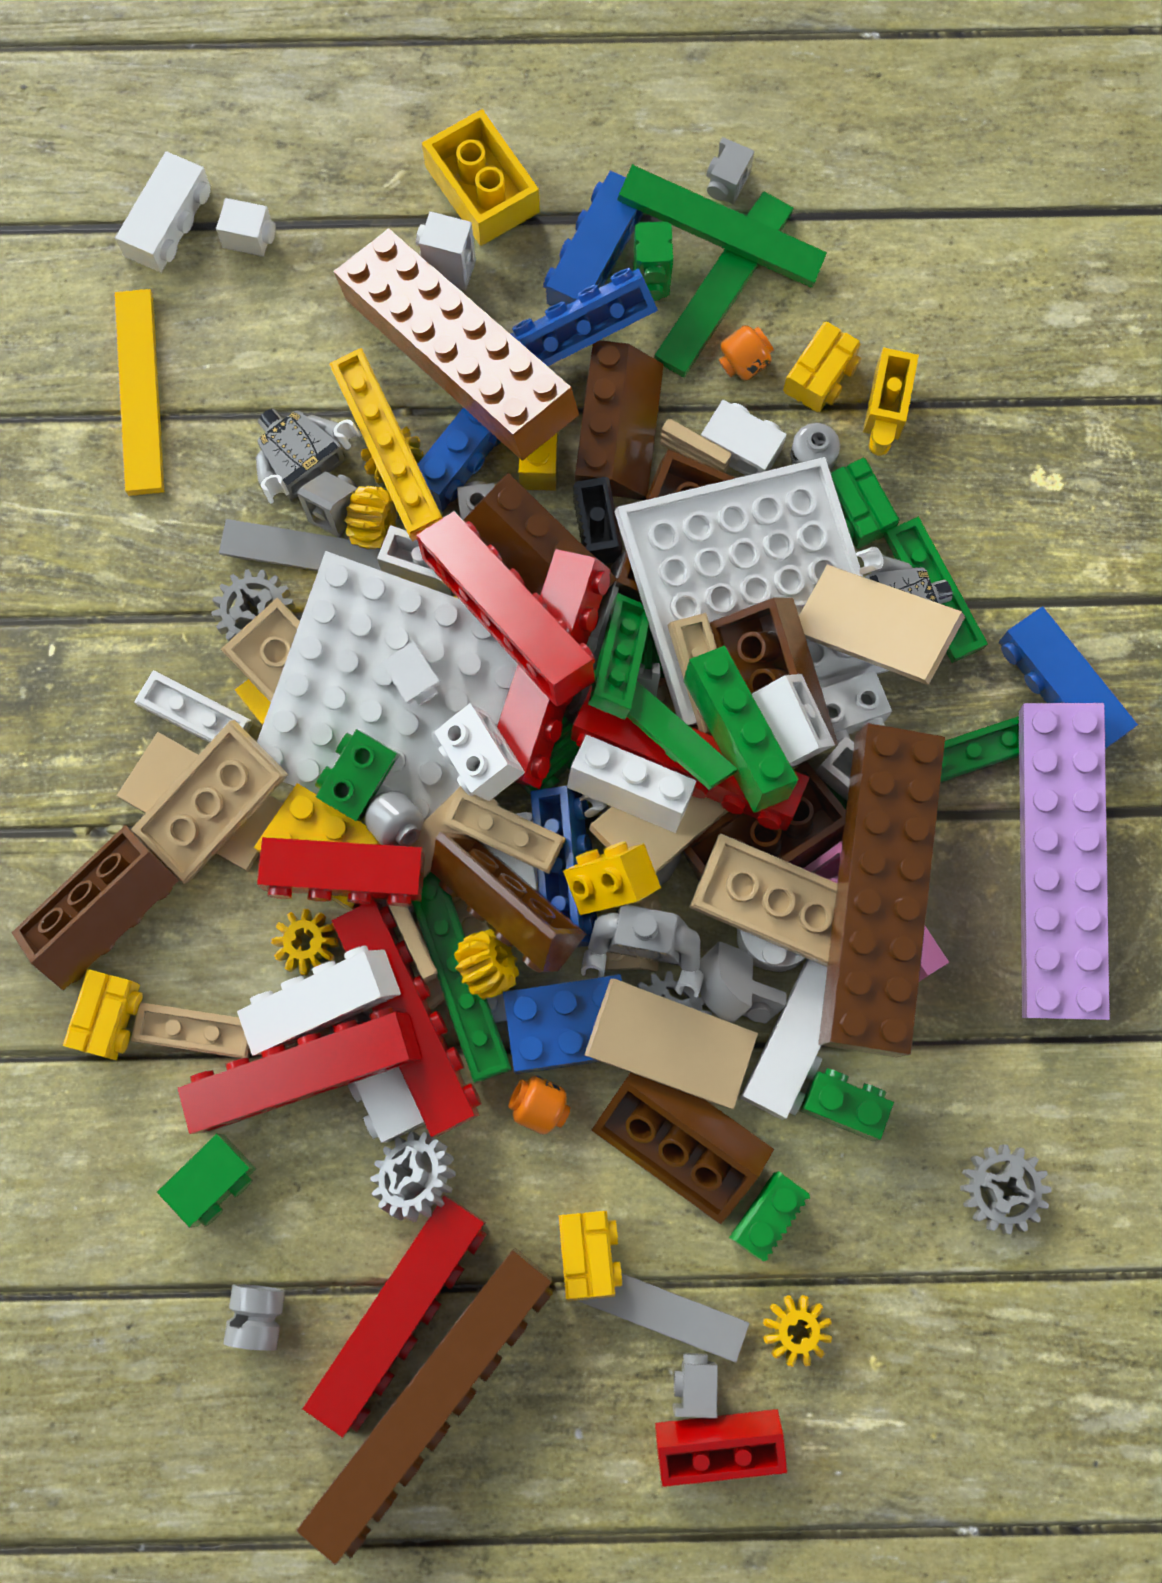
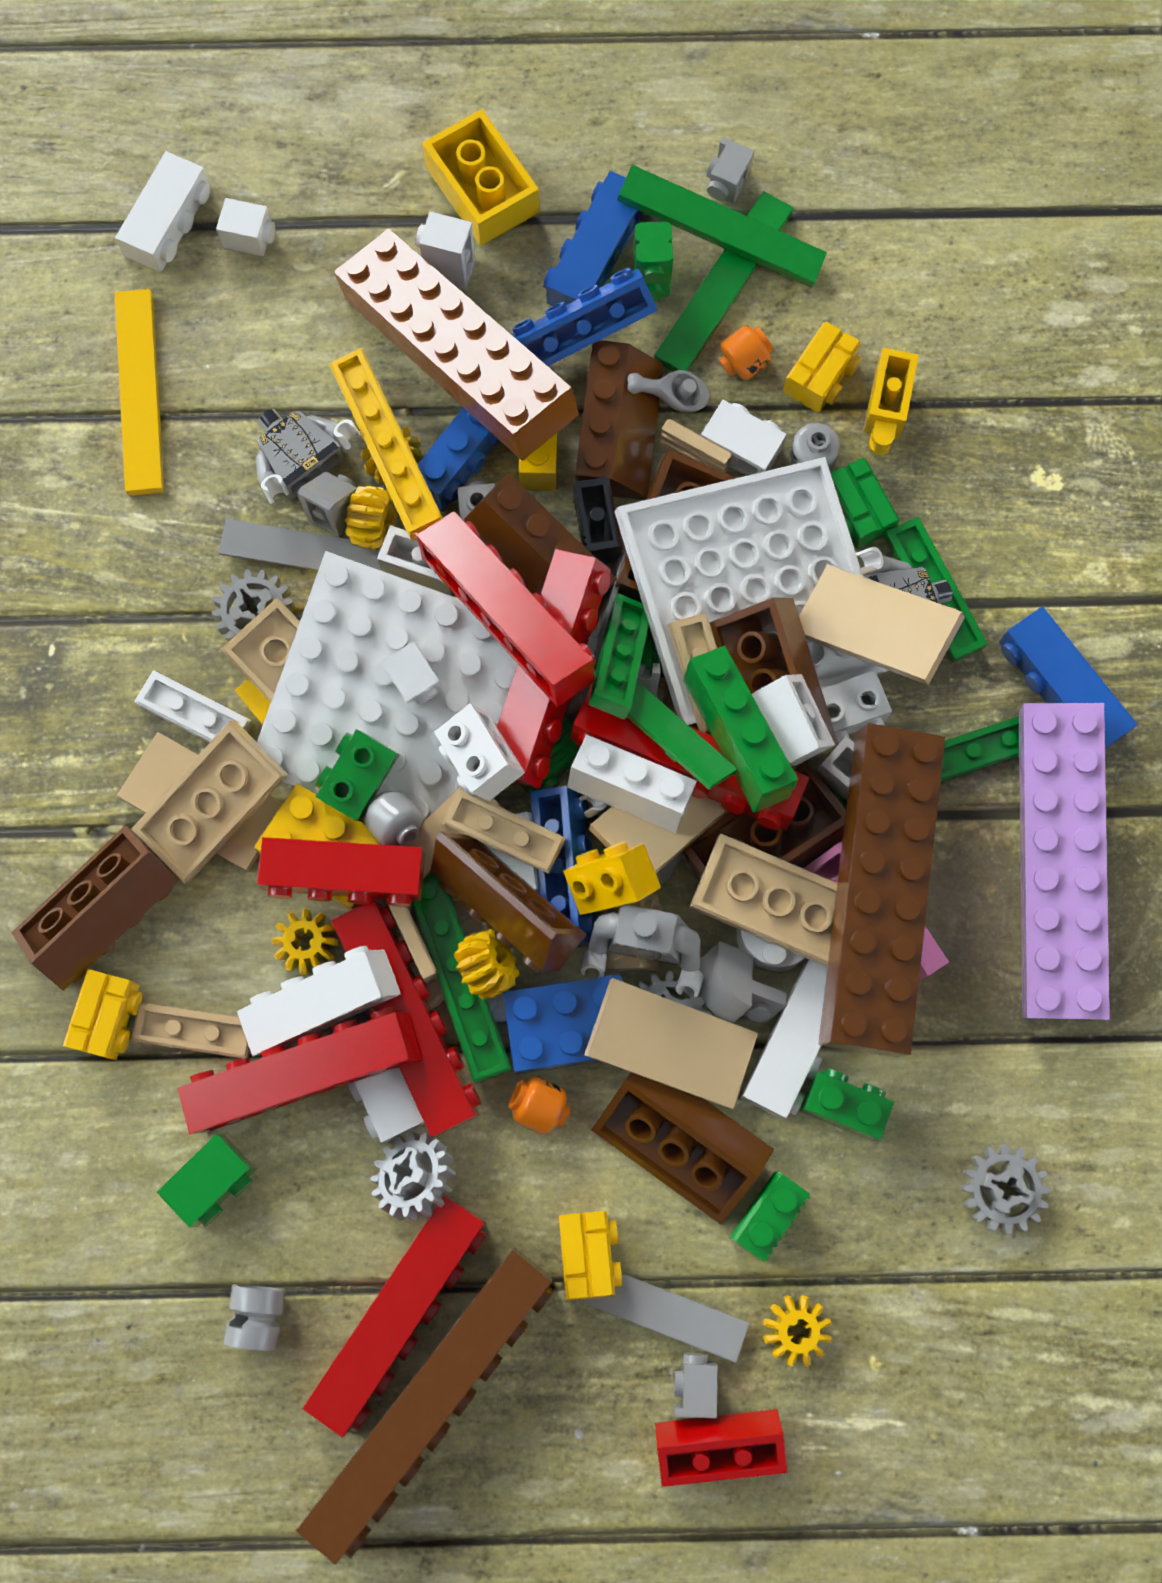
(678, 390): none -> light grey piece

